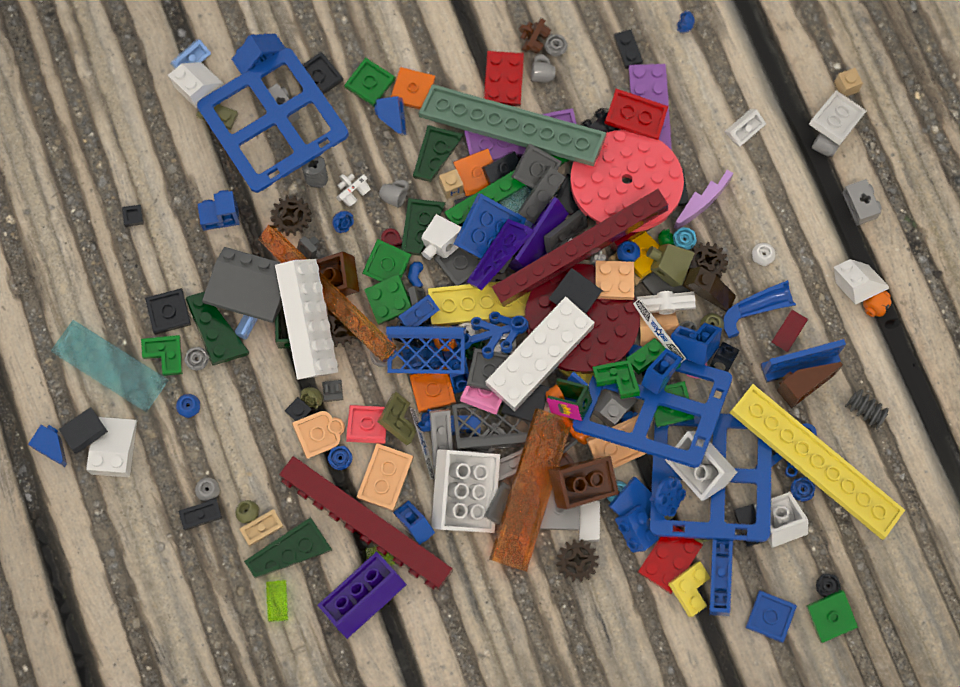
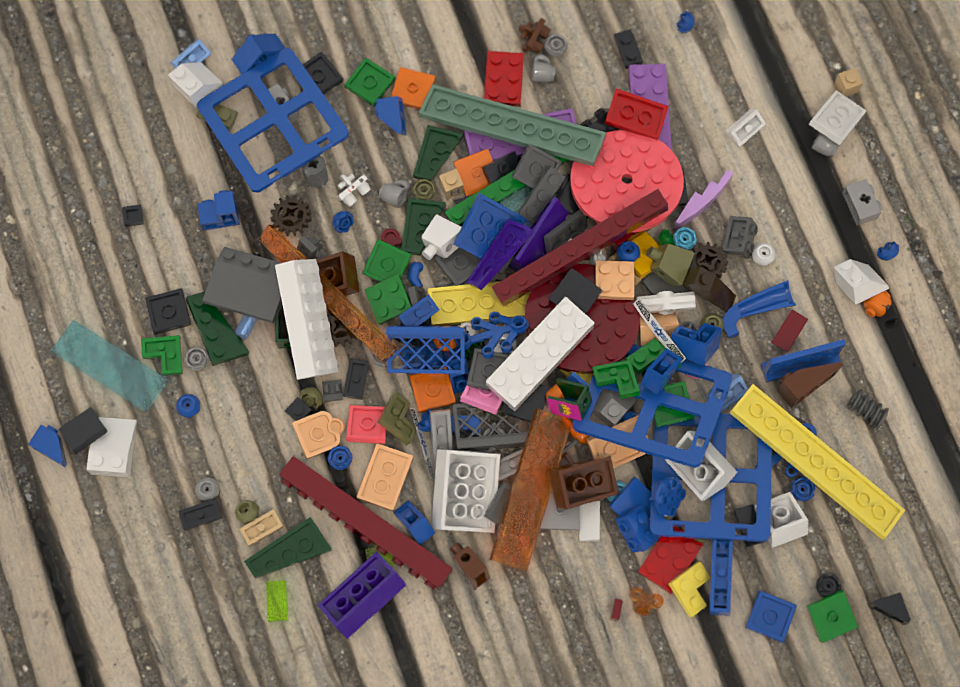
(356, 379): none -> black plate
(424, 184): none -> olive plate
(473, 570): none -> reddish brown torso
(586, 559): dark brown gear -> none
(616, 610): none -> dark red tile
(645, 601): none -> clear orange piece
(726, 354): black bracket -> none
(735, 391): none -> light blue slope
(740, 236): none -> dark grey bracket
(888, 252): none -> blue plate
(892, 607): none -> black slope

